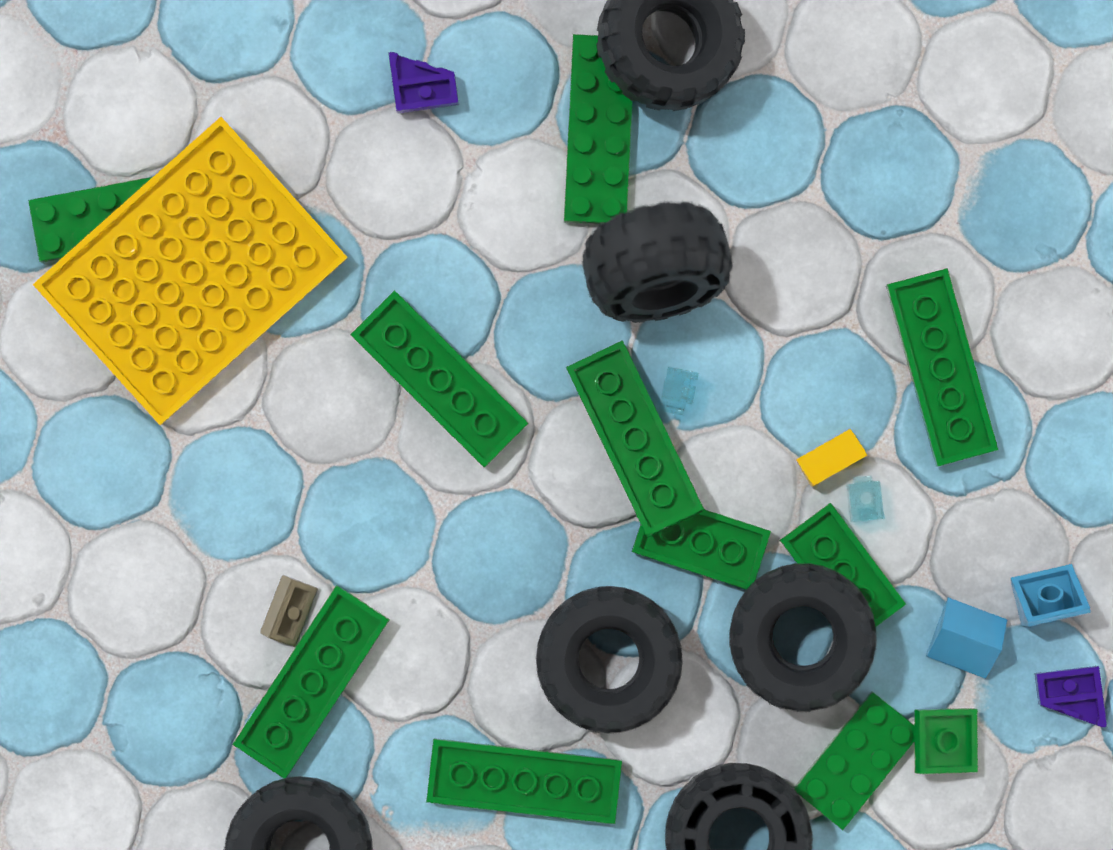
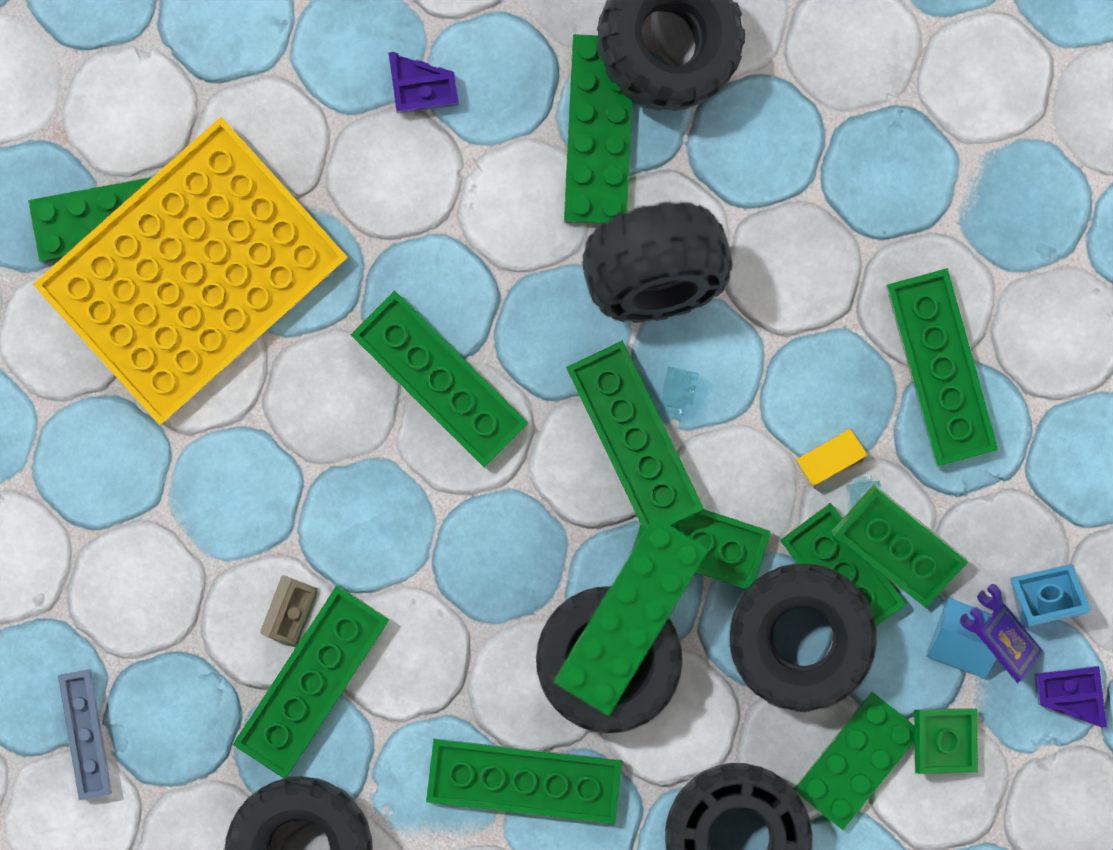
(84, 734): none -> sand blue plate
(631, 615): none -> green plate
(899, 546): none -> green plate
(1003, 634): none -> dark purple flag

